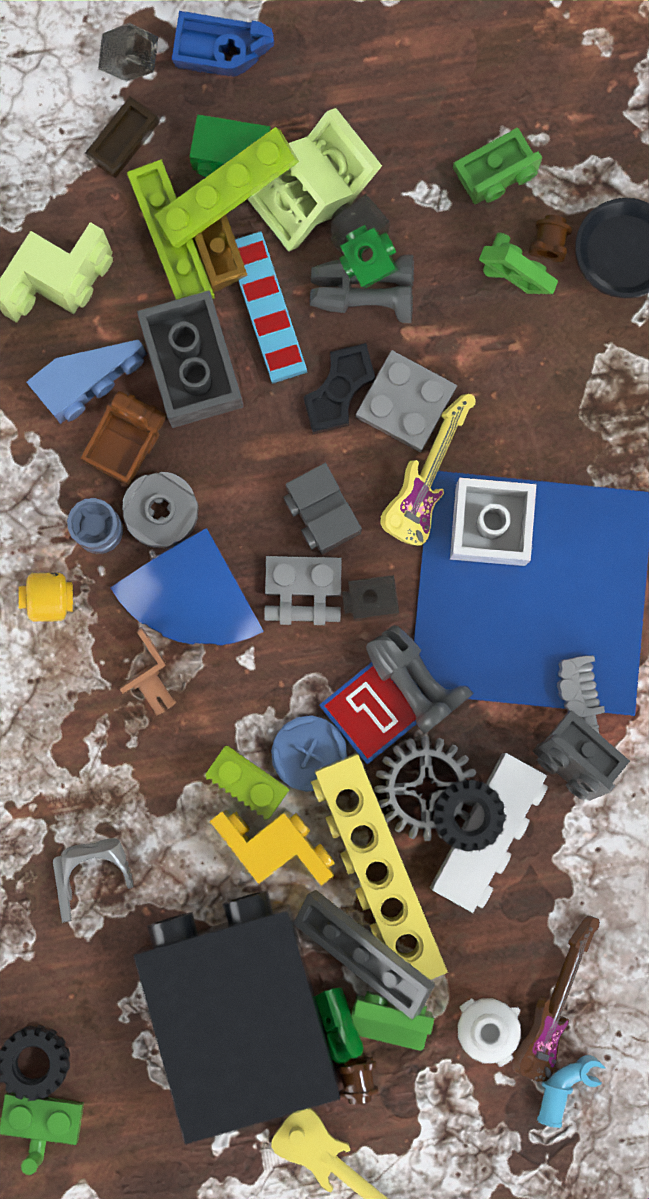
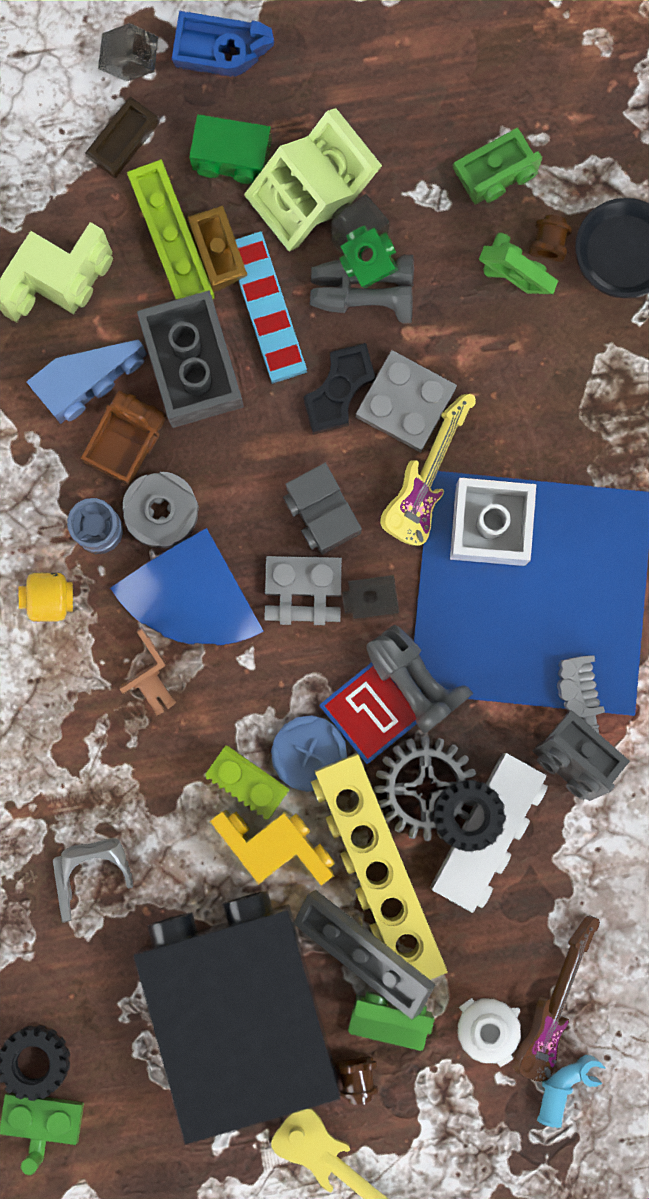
(227, 187): lime plate -> none
(338, 1023): green bar -> none

